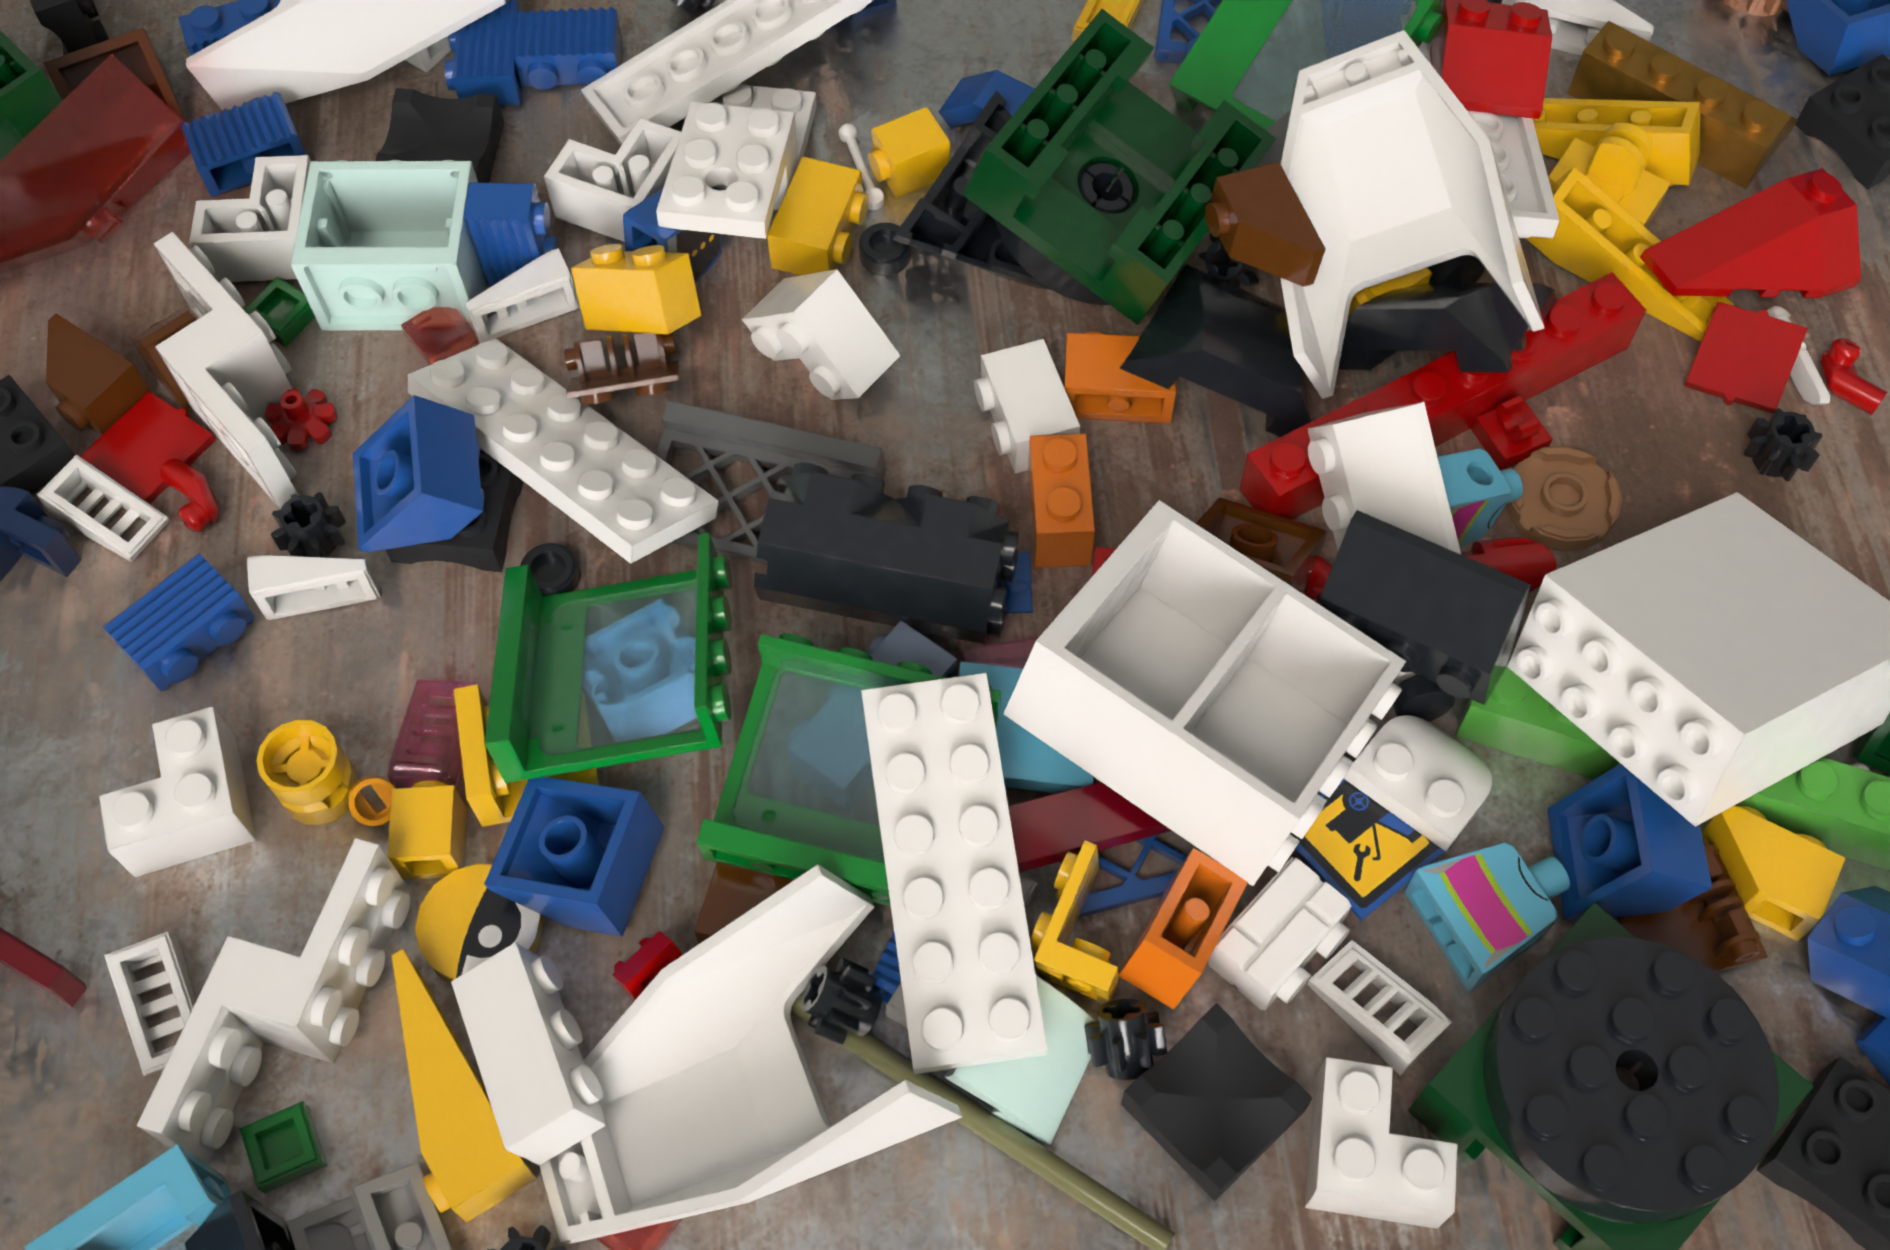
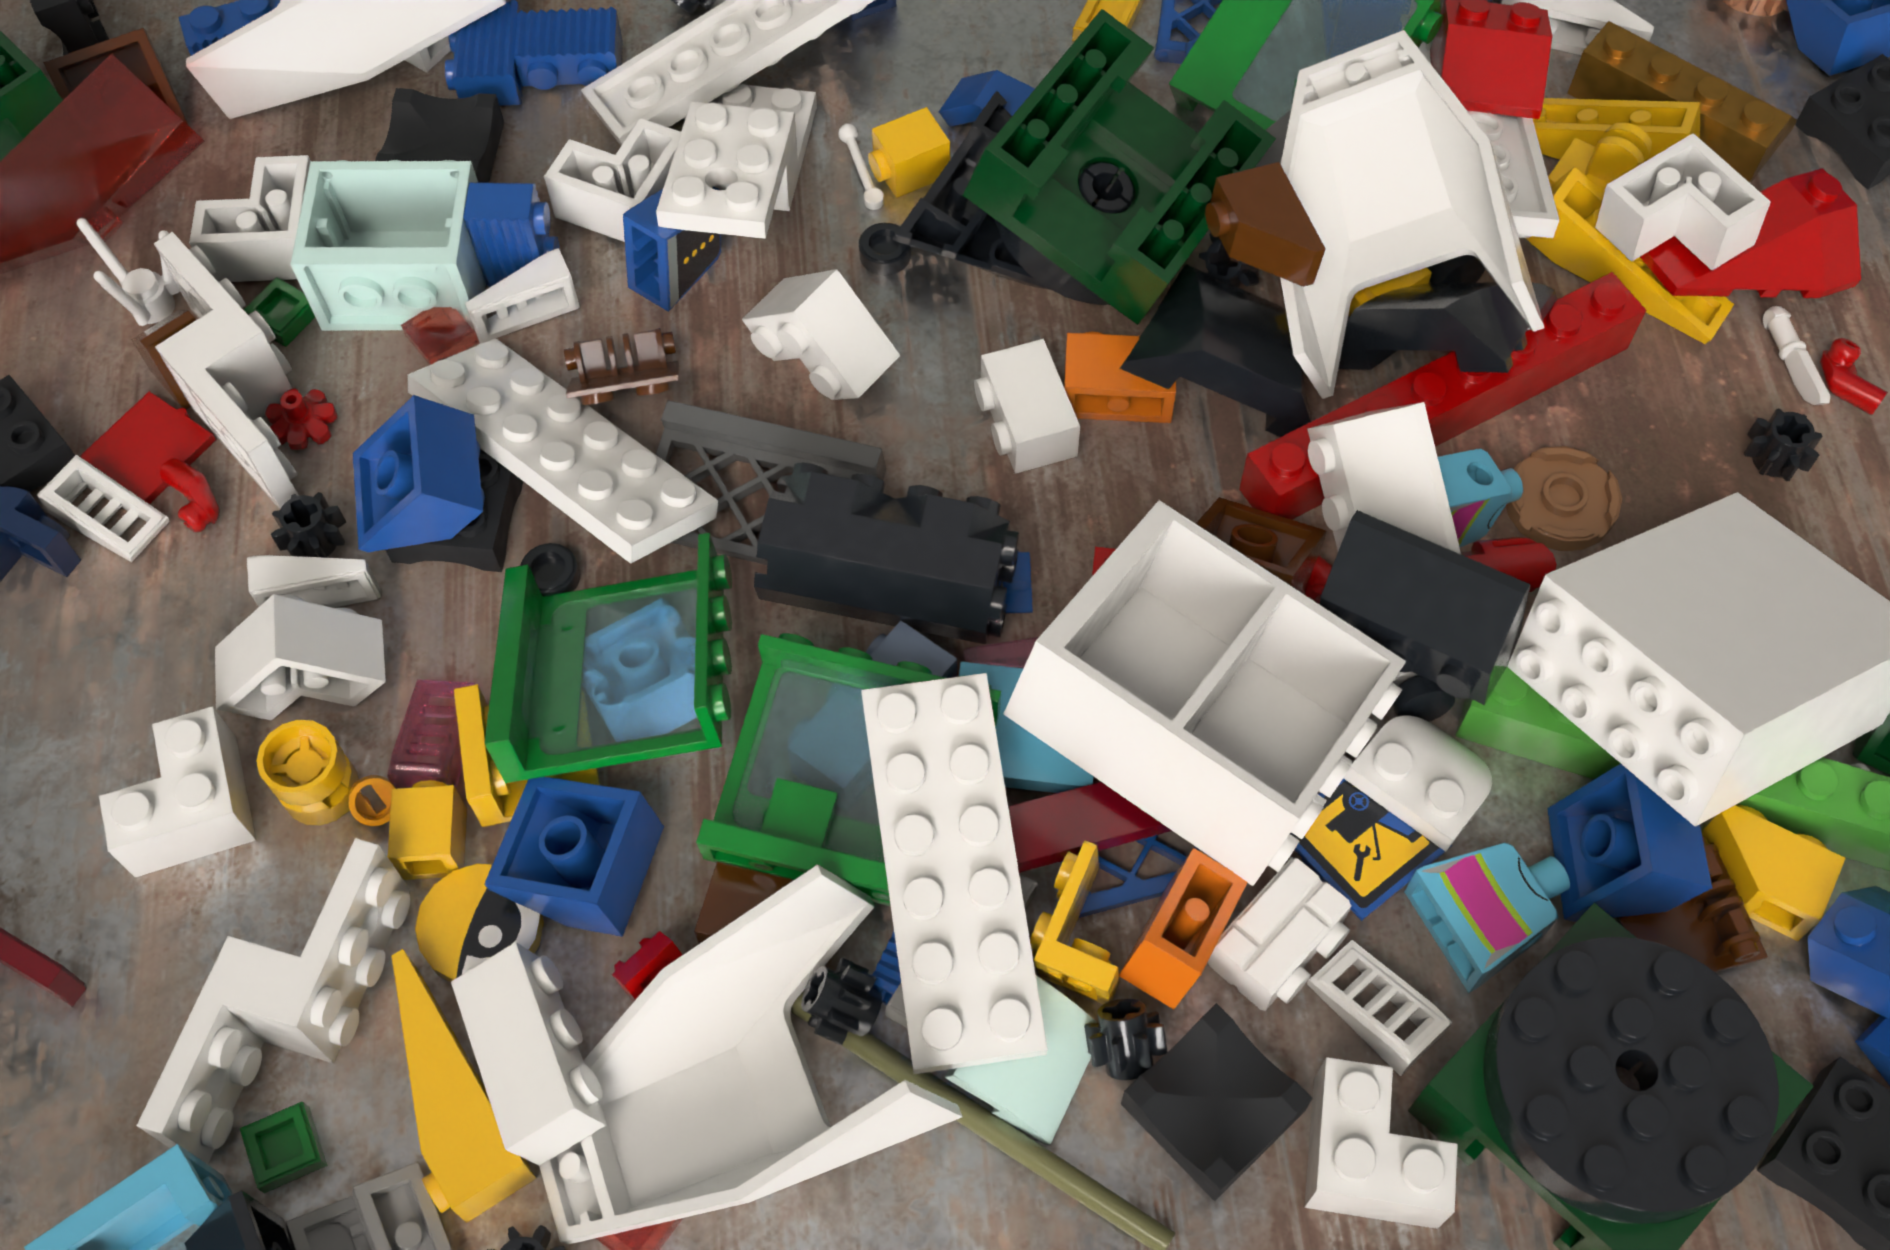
(89, 378): reddish brown slope -> none
(122, 966): white slope -> none
(142, 291): none -> white plant
(180, 622): blue brick -> none
(229, 141): blue brick -> none
(298, 651): none -> white brick
(636, 290): yellow brick -> none
(800, 812): none -> green tile
(817, 218): yellow brick -> none
(1060, 500): orange brick -> none
(1510, 432): red tile -> none
(1686, 196): none -> white brick
(1746, 357): red piece -> none

